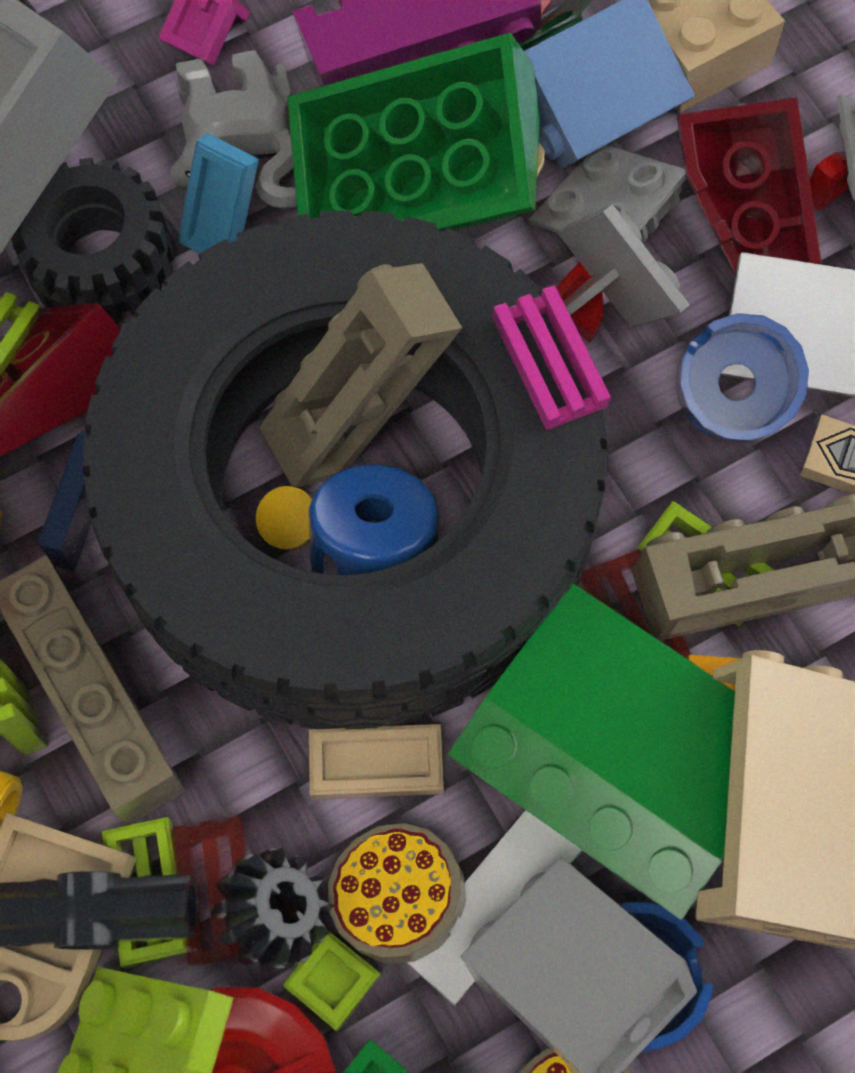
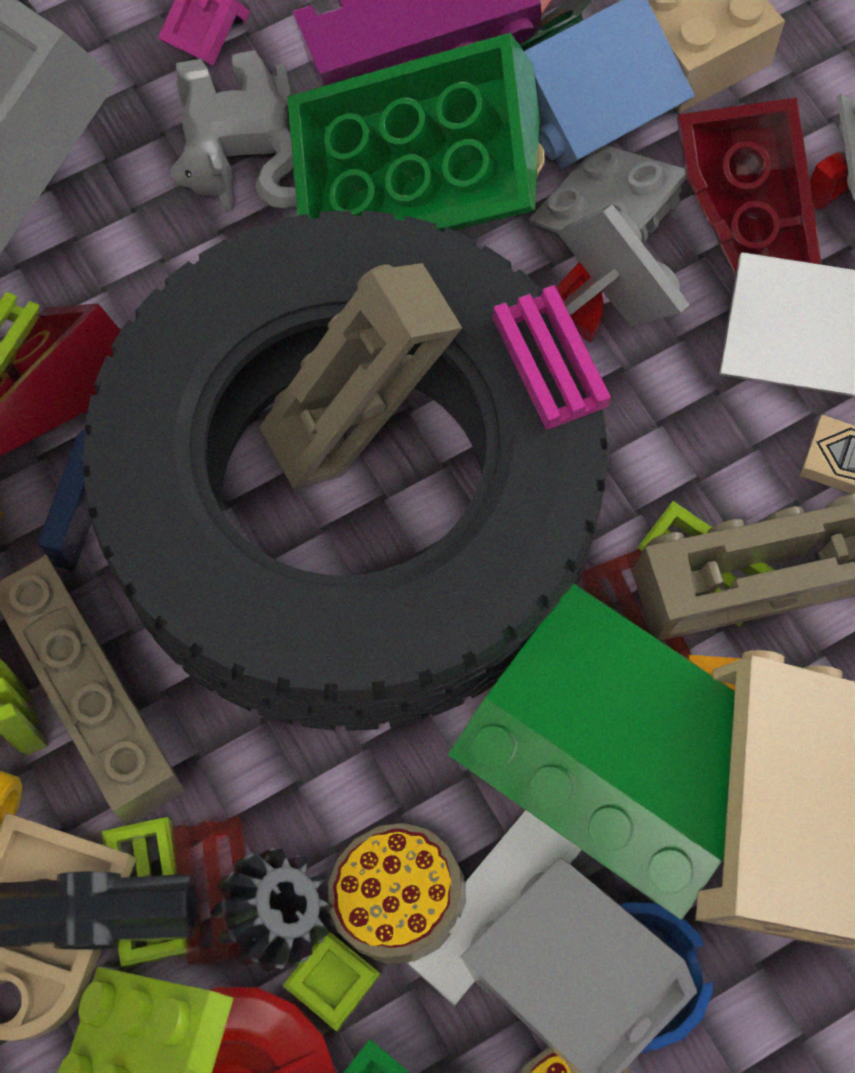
(89, 201): black tyre -> none
(216, 194): dark azure tile -> none
(284, 518): yellow tile -> none
(370, 493): blue piece -> none
(375, 762): tan tile -> none
(772, 358): blue piece -> none

